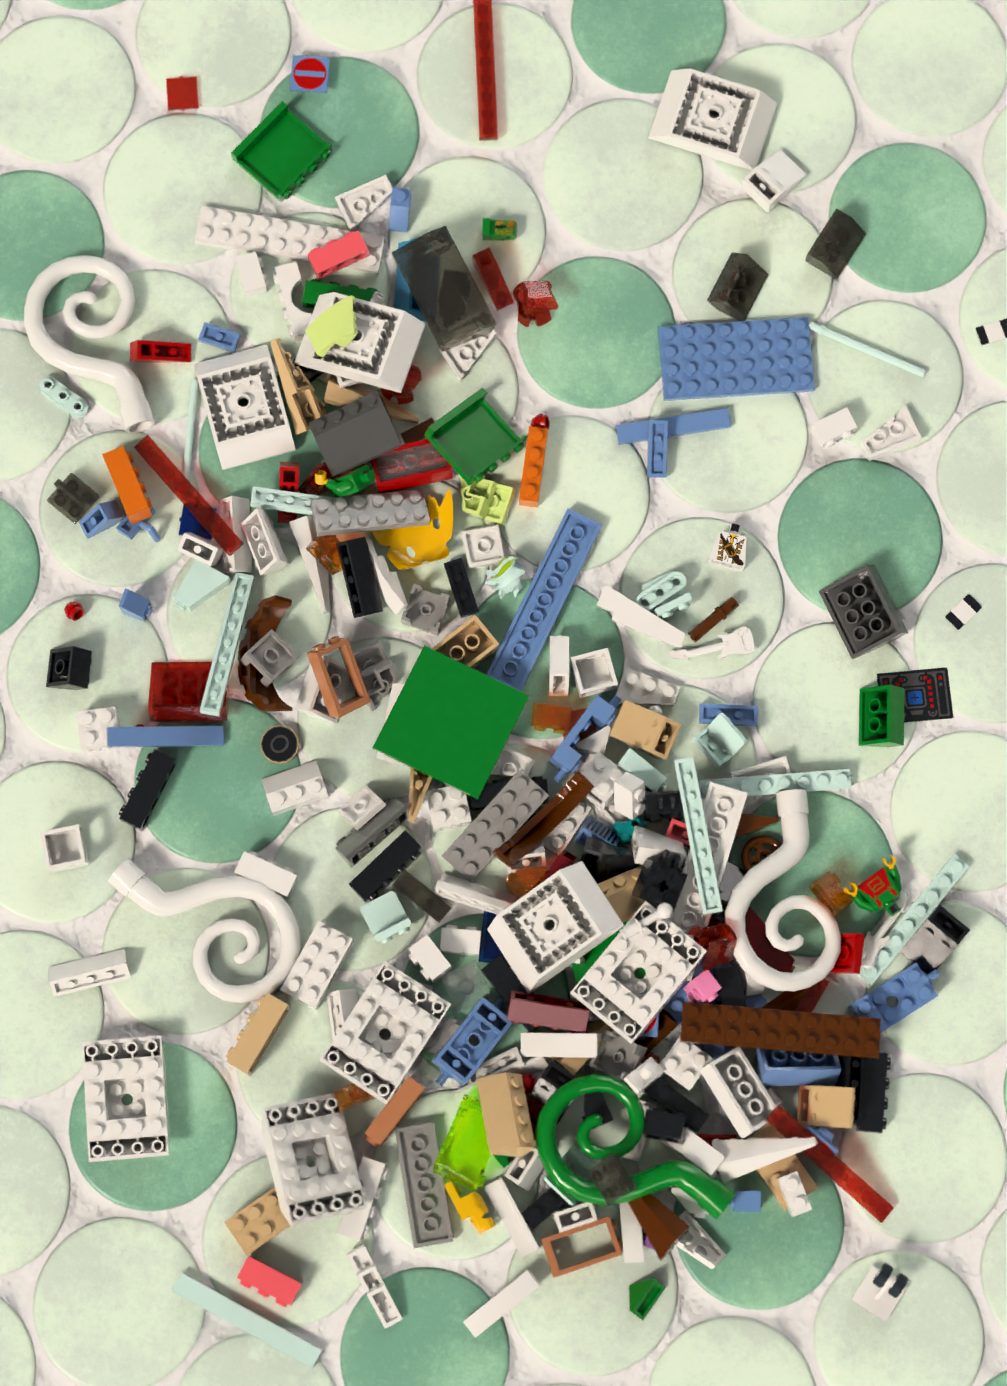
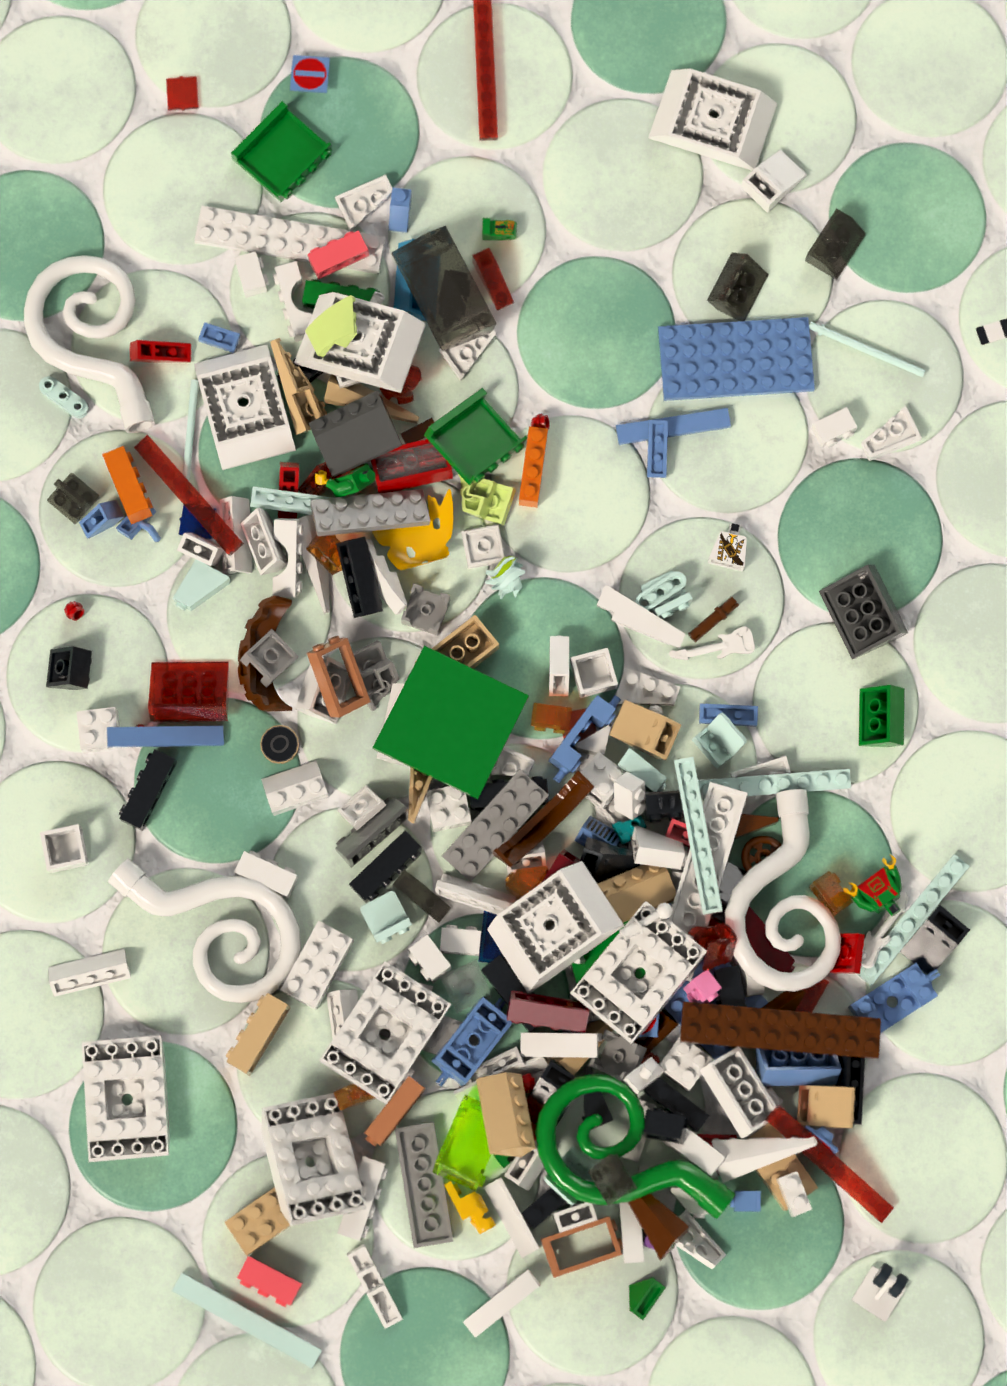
(135, 605): medium blue slope -> none
(227, 644): light aqua plate -> none
(288, 534): none -> white arch
(461, 588): black plate -> none
(534, 302): clear red piece -> none
(544, 599): medium blue plate -> none
(565, 831): white wing -> none
(670, 879): black hinge -> none
(874, 1094): black brick -> none
(925, 693): black sticker -> none
(963, 611): sticker -> none

